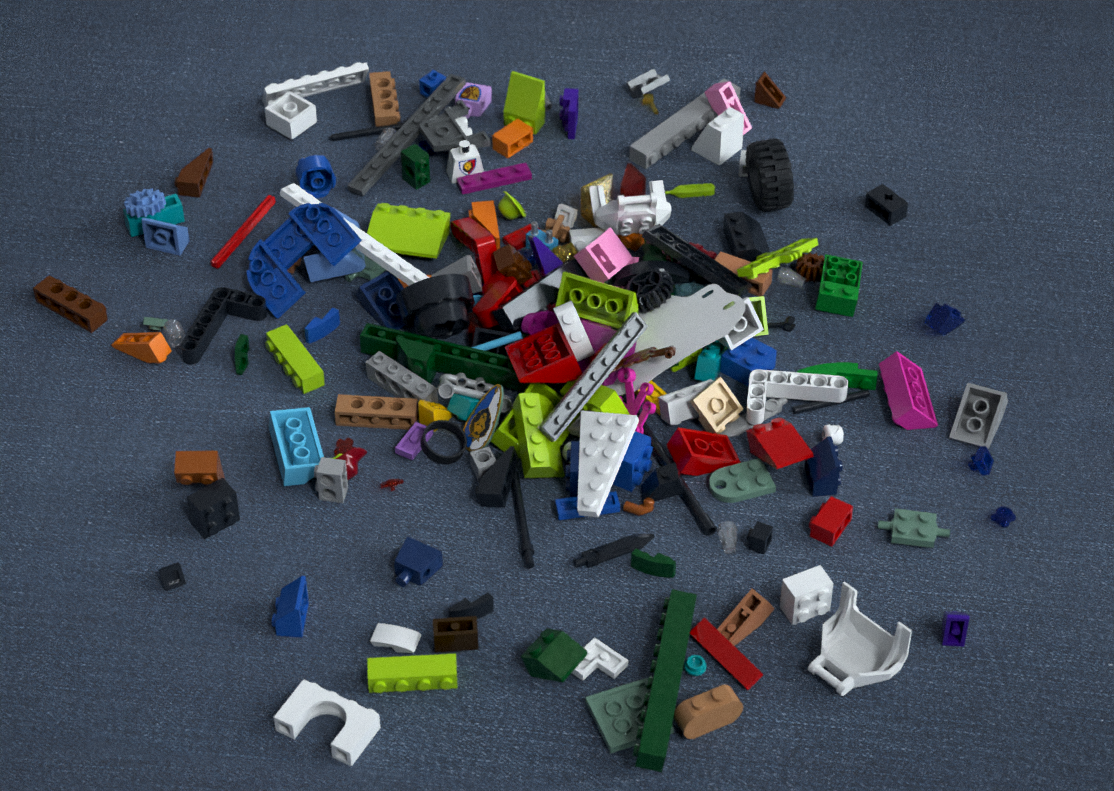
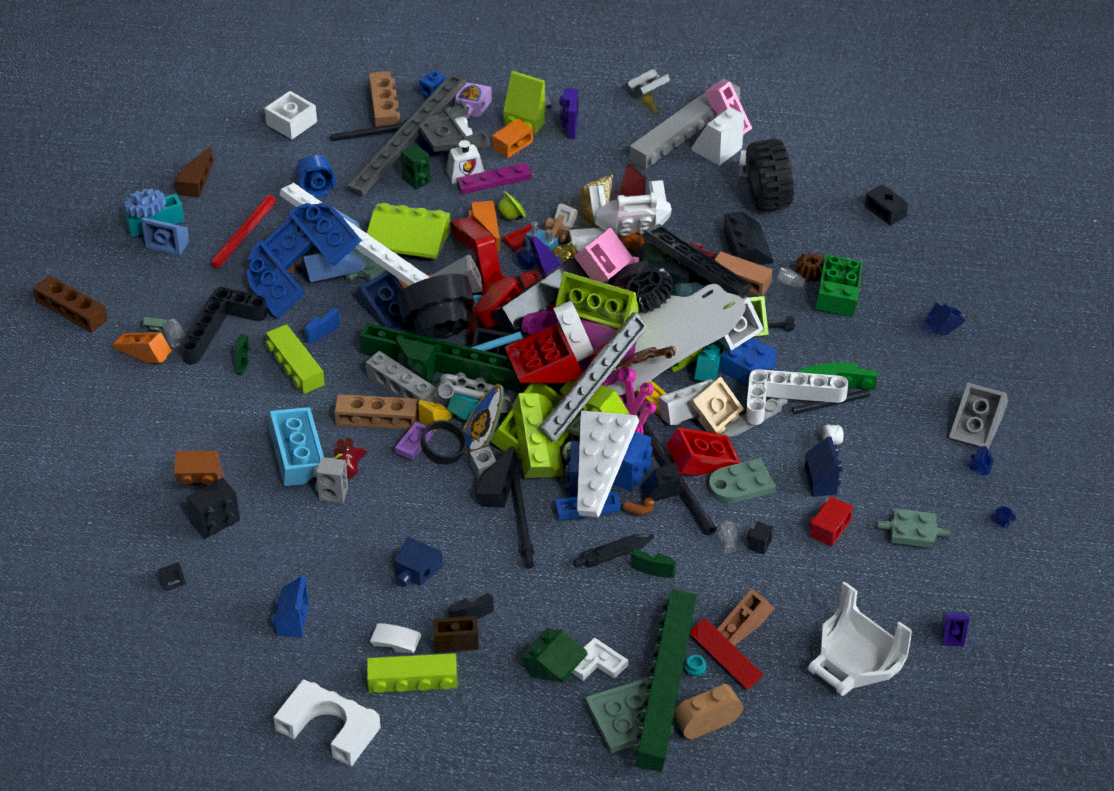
(316, 84): white plate -> none
(384, 137): clear brick -> none
(391, 483): clear red plant -> none
(513, 263): reddish brown brick -> none
(693, 190): lime piece -> none
(768, 93): reddish brown slope -> none
(773, 259): lime hinge -> none
(778, 443): red slope -> none
(806, 595): white brick -> none
(907, 393): dark pink slope -> none

